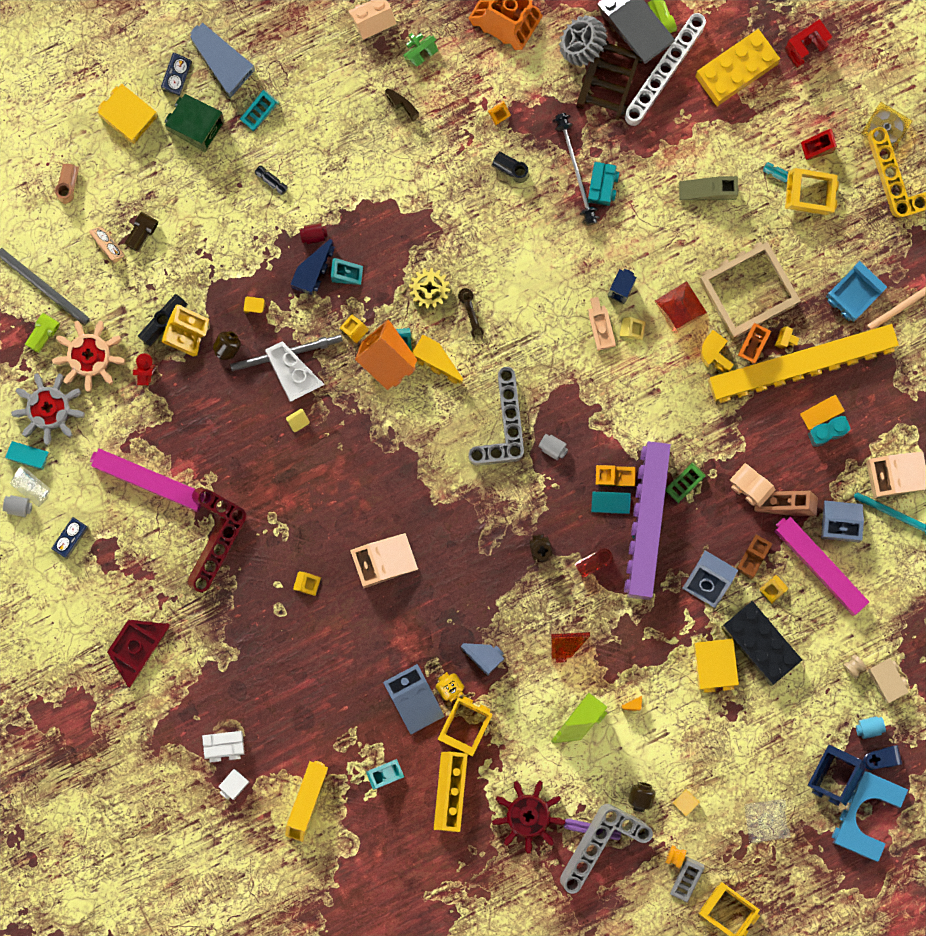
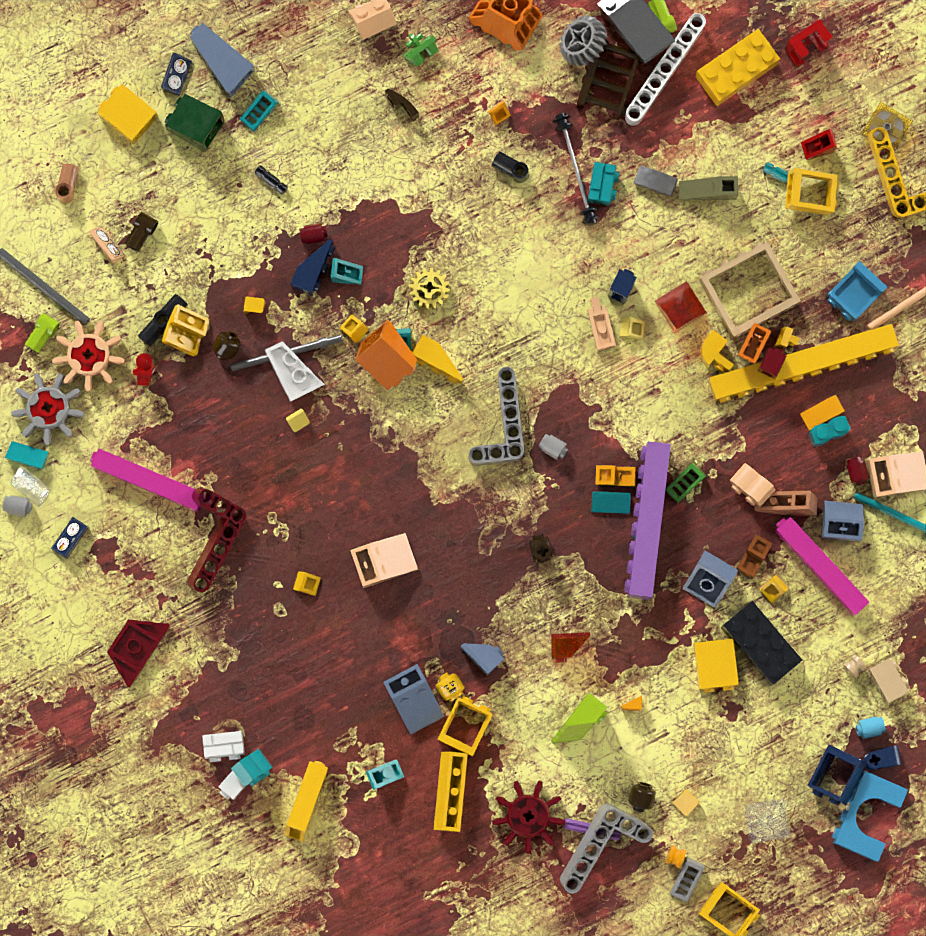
(252, 768): none -> teal brick
(470, 310): dark brown brick -> none
(592, 563): clear red piece -> none
(656, 181): none -> flat silver slope
(772, 362): none -> dark red brick
(857, 471): none -> dark red brick

